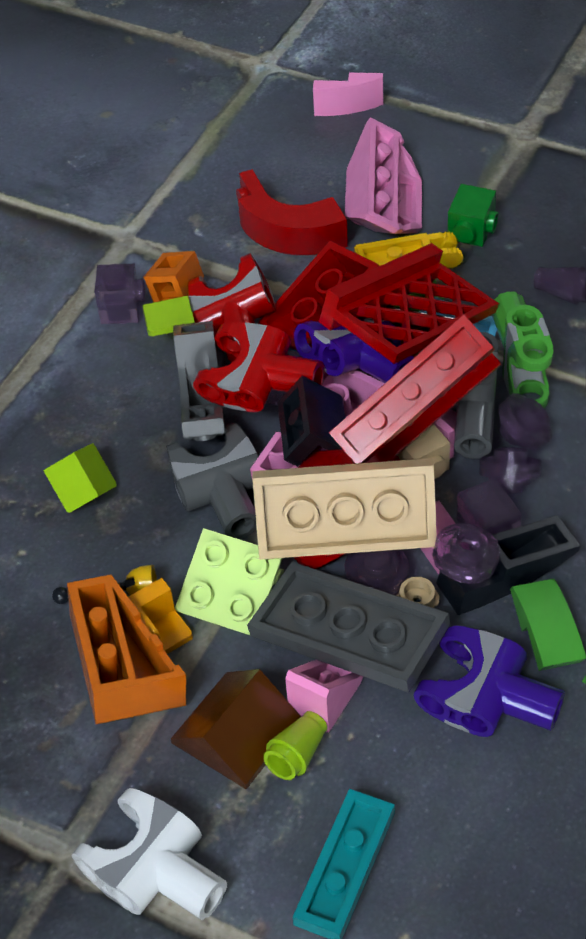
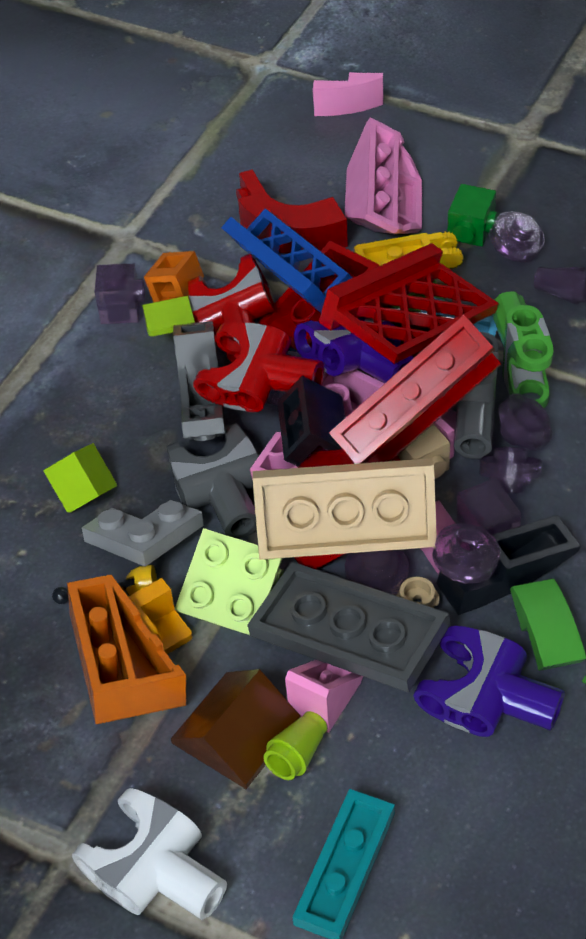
(143, 538): none -> light grey plate
(286, 266): none -> blue fence
(517, 236): none -> clear purple plate

